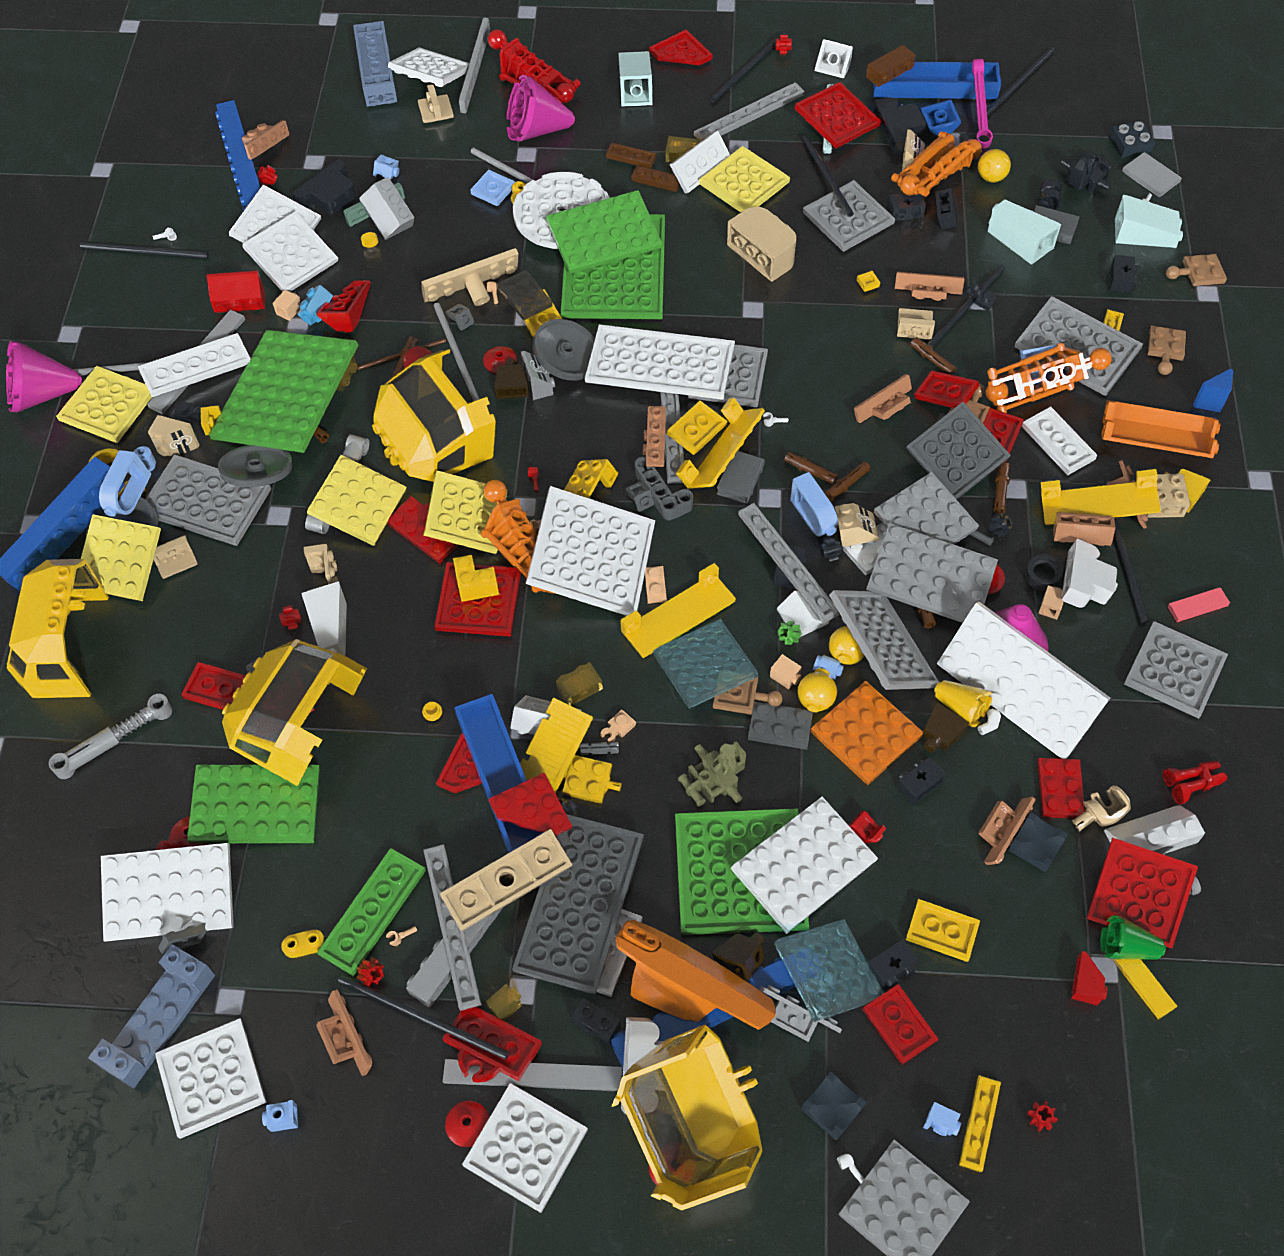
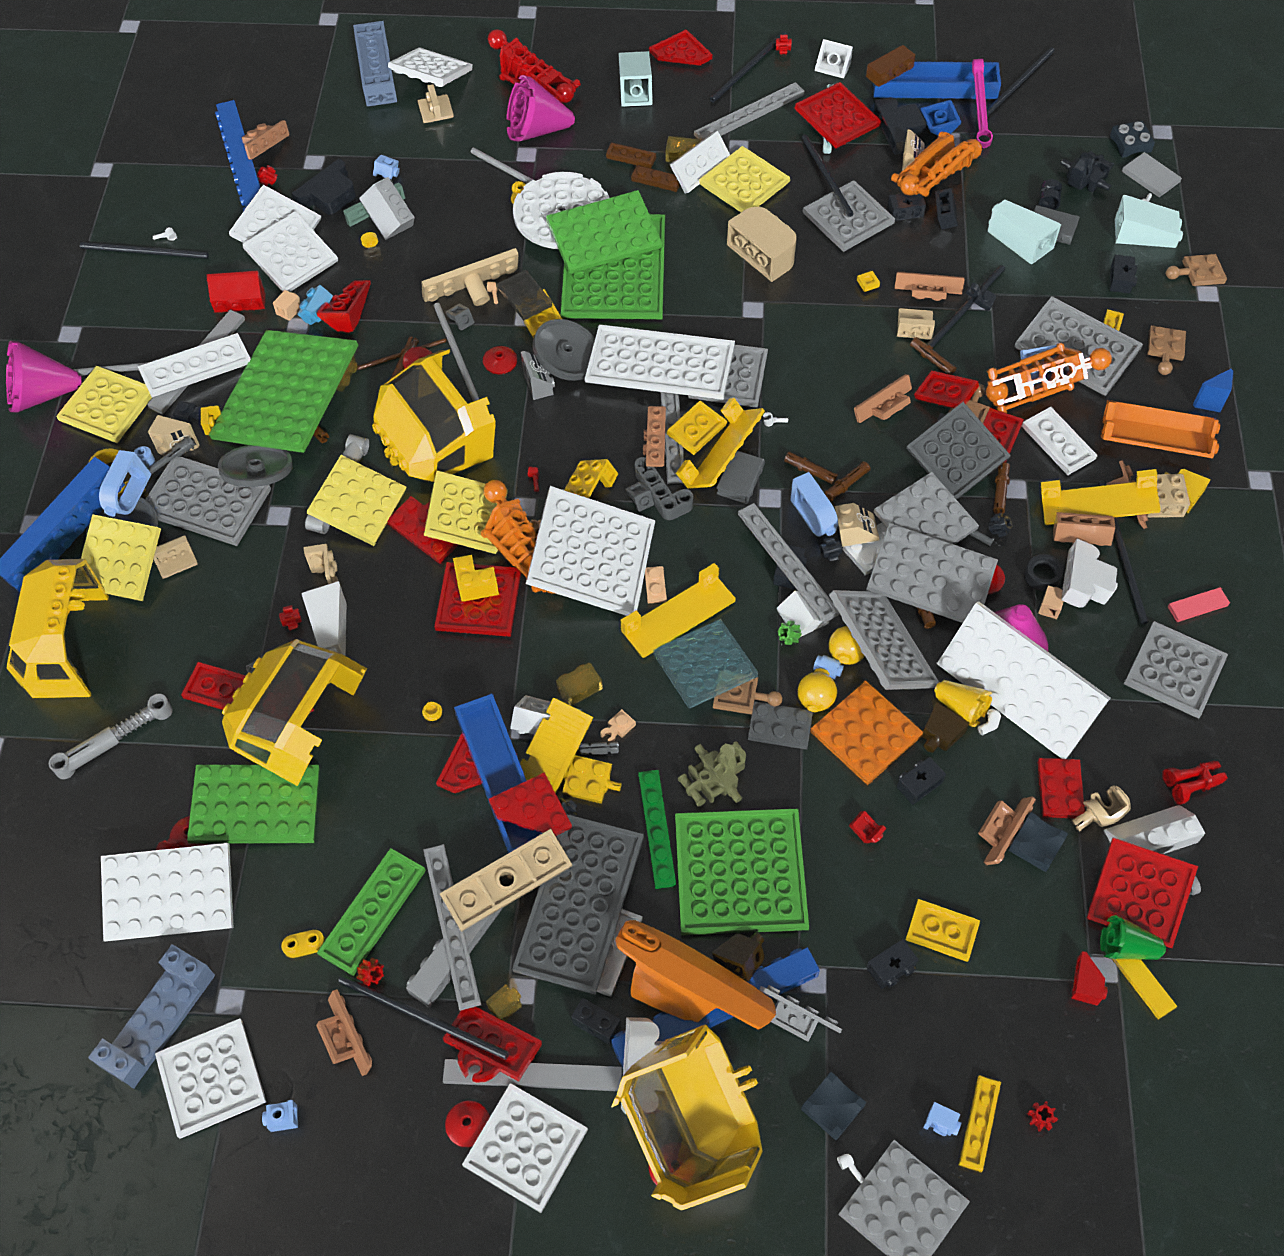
(179, 449): none -> dark grey pin
(184, 938): dark grey plate -> none
(399, 936): light nougat hand -> none
(474, 65): light grey tile -> none
(492, 187): light blue plate -> none
(511, 381): dark brown torso -> none
(657, 829): none -> green plate
(786, 672): light nougat brick -> none
(804, 864): white plate -> none
(828, 970): clear light blue plate -> none
(900, 1024): red plate -> none
(994, 165): yellow brick -> none

